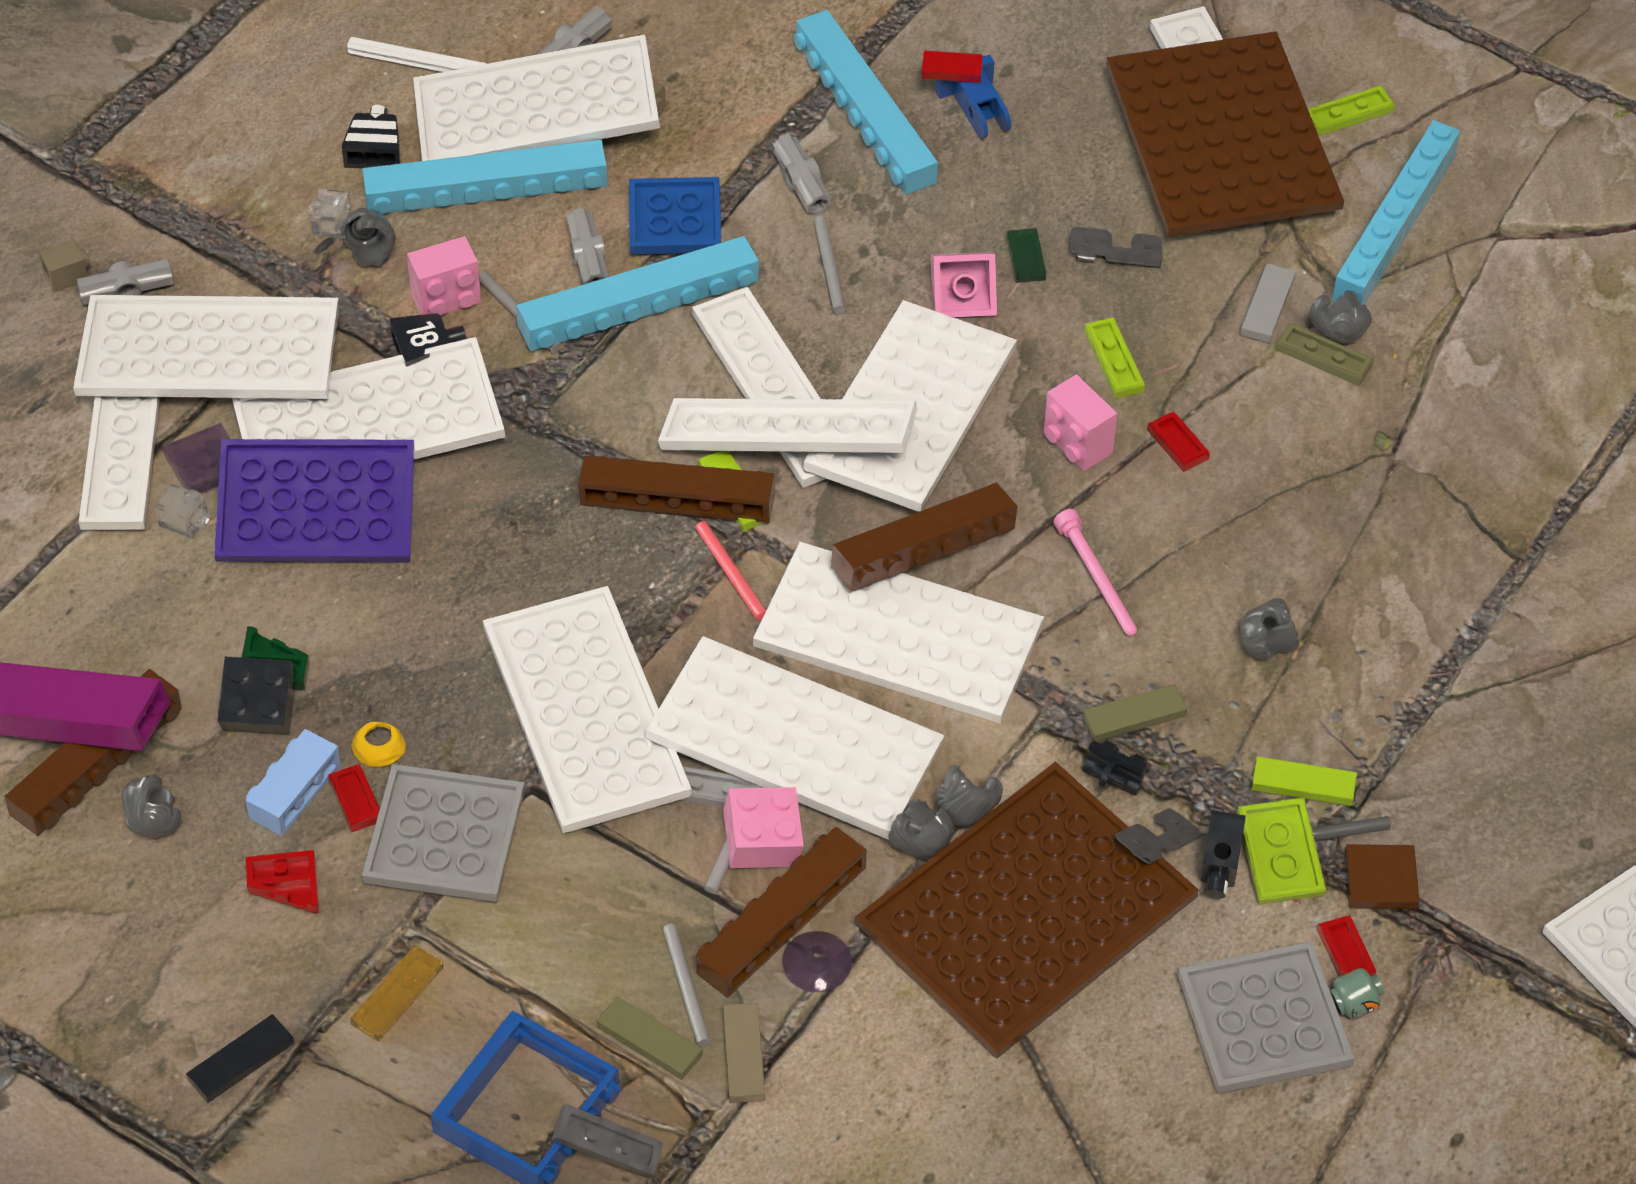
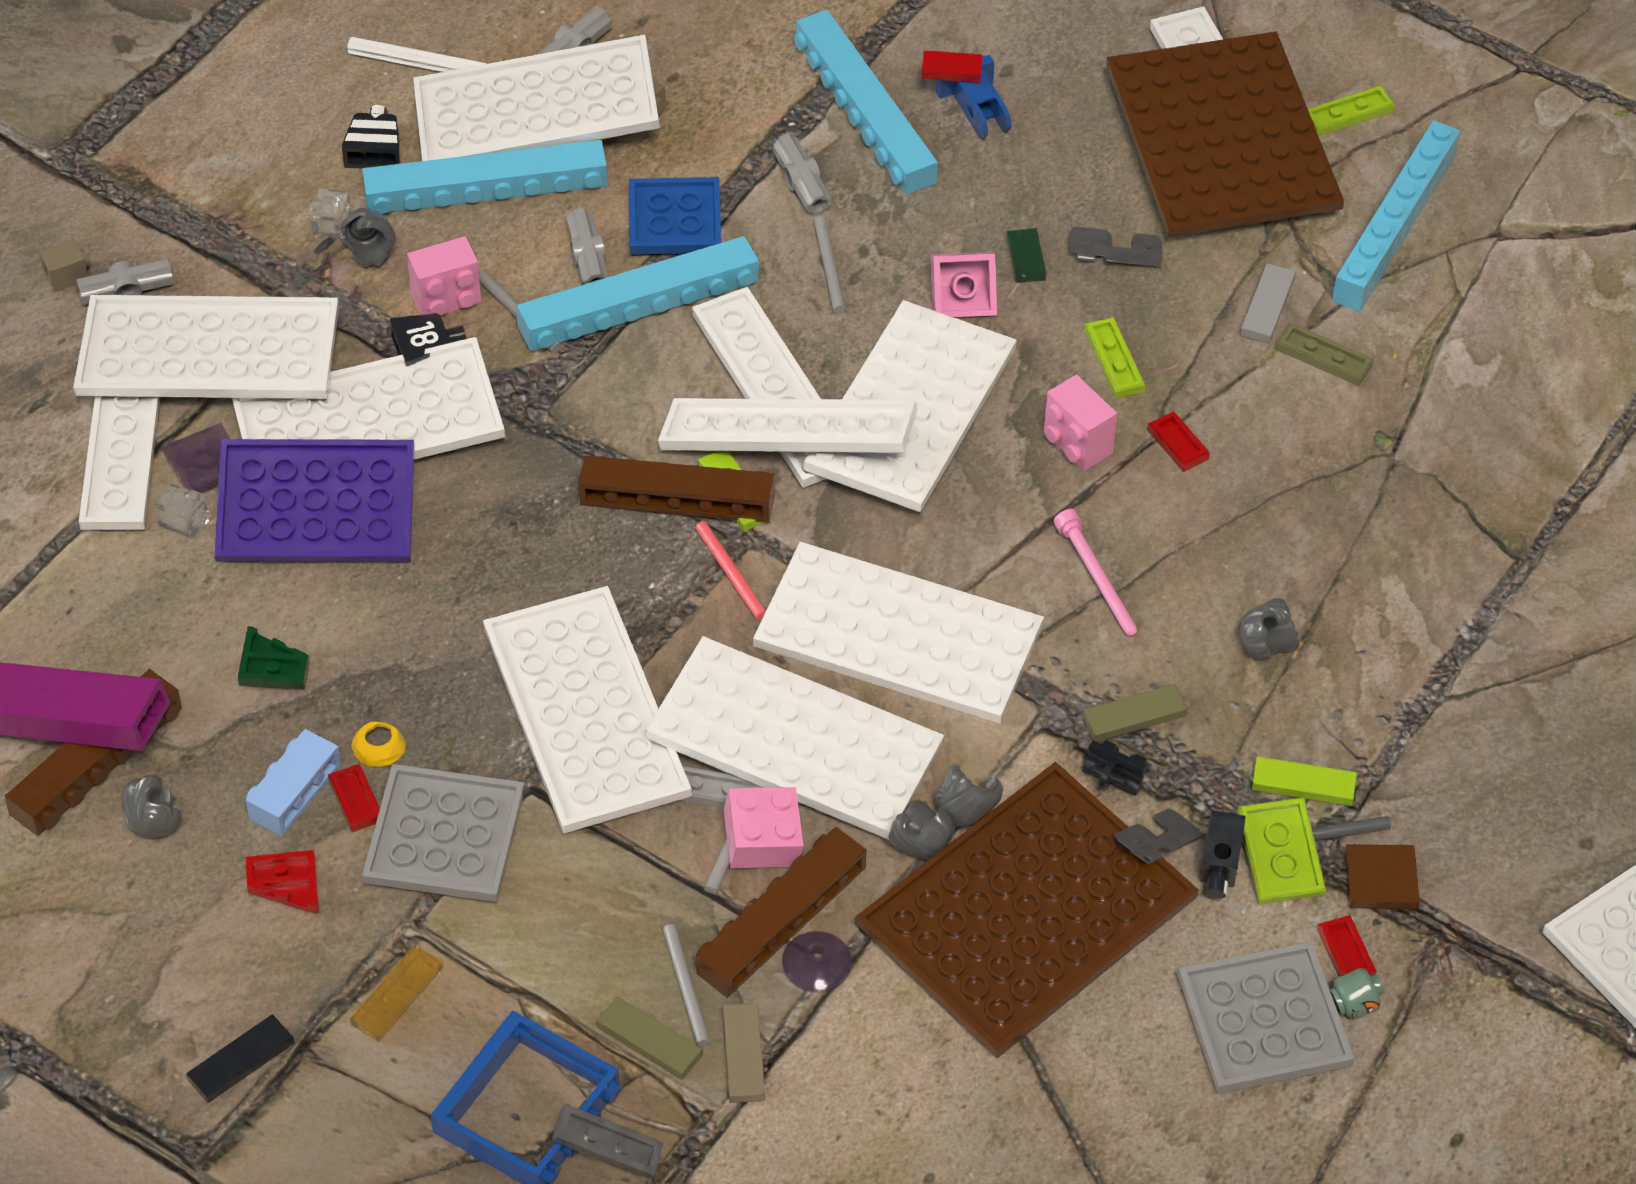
(257, 695): black brick -> none
(923, 537): reddish brown brick -> none
(1343, 320): dark grey hair -> none

